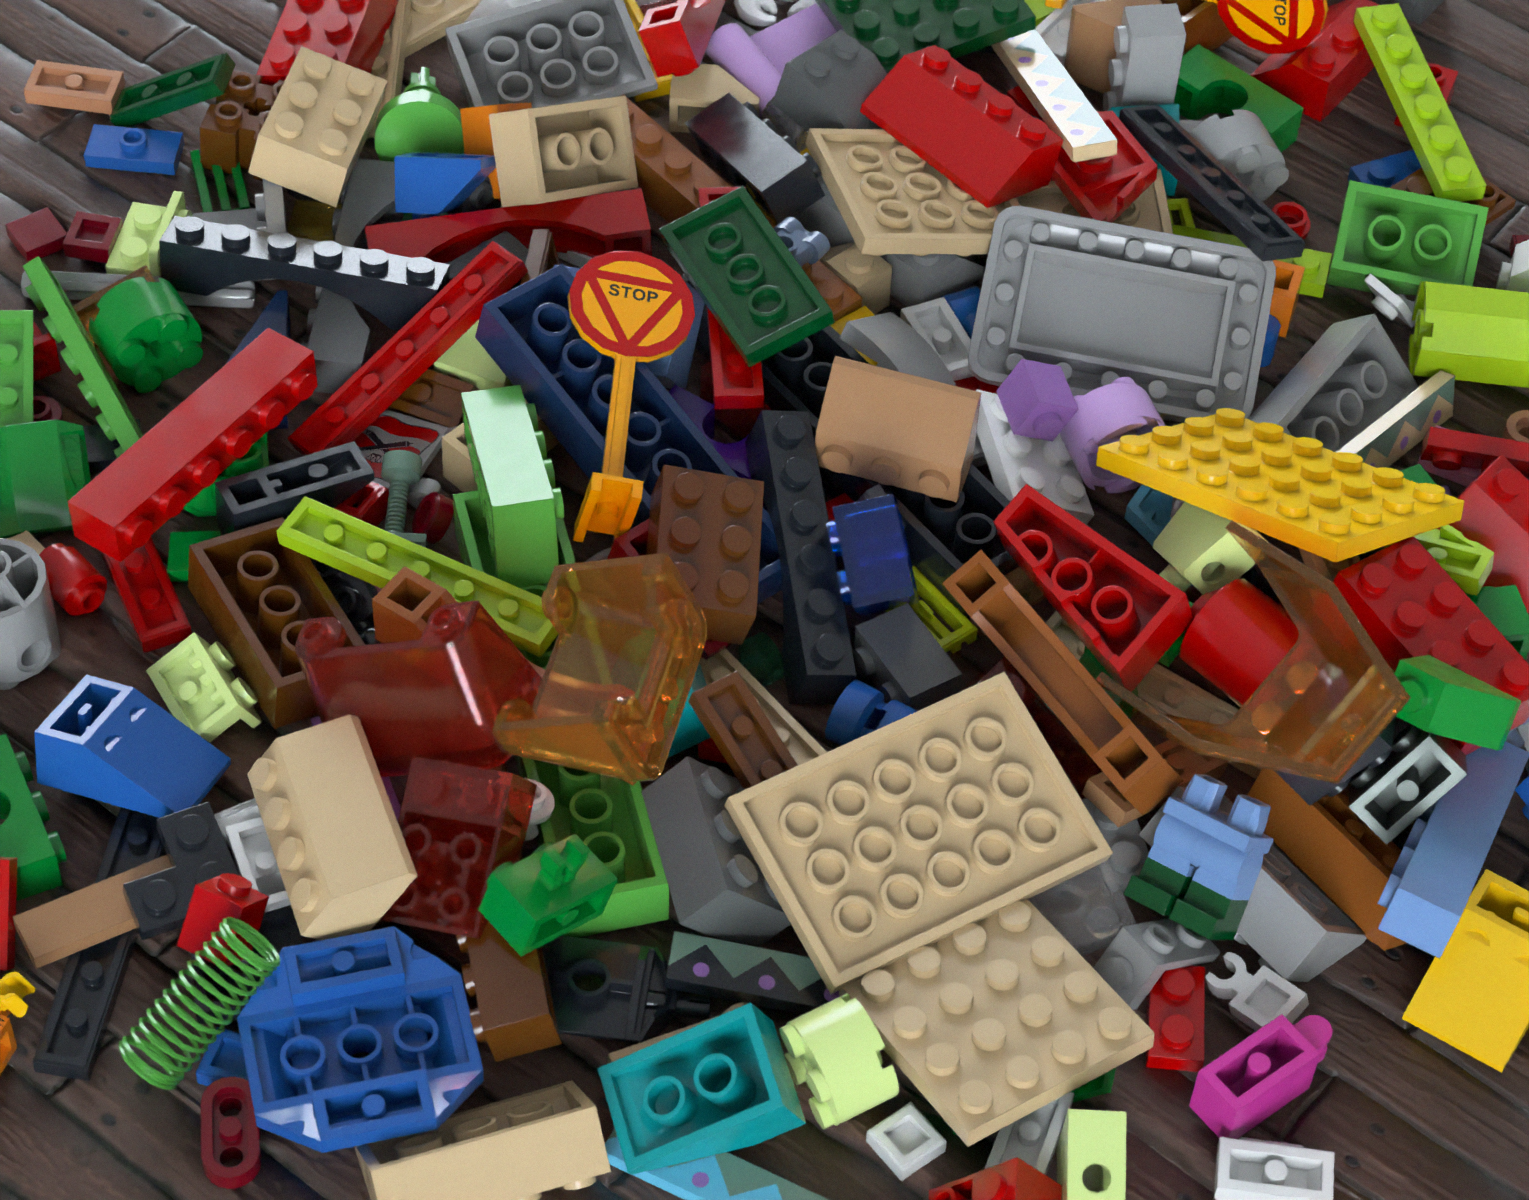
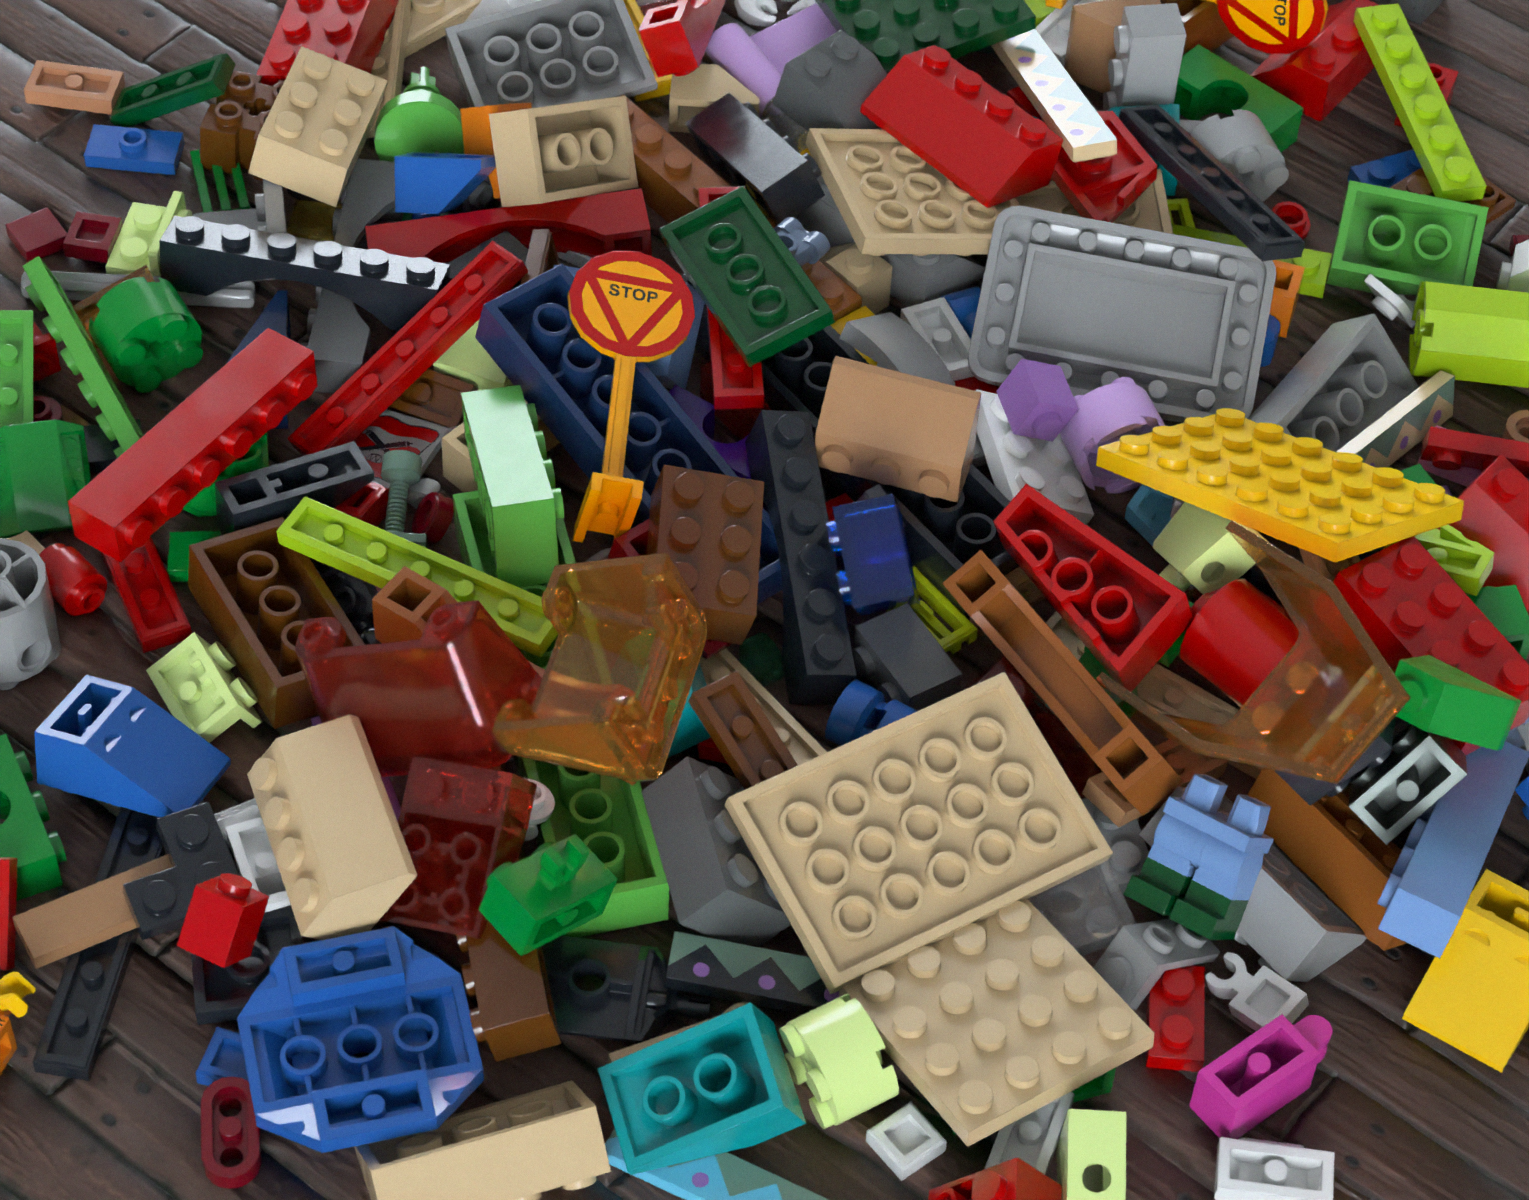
(268, 963): bright green piece -> none

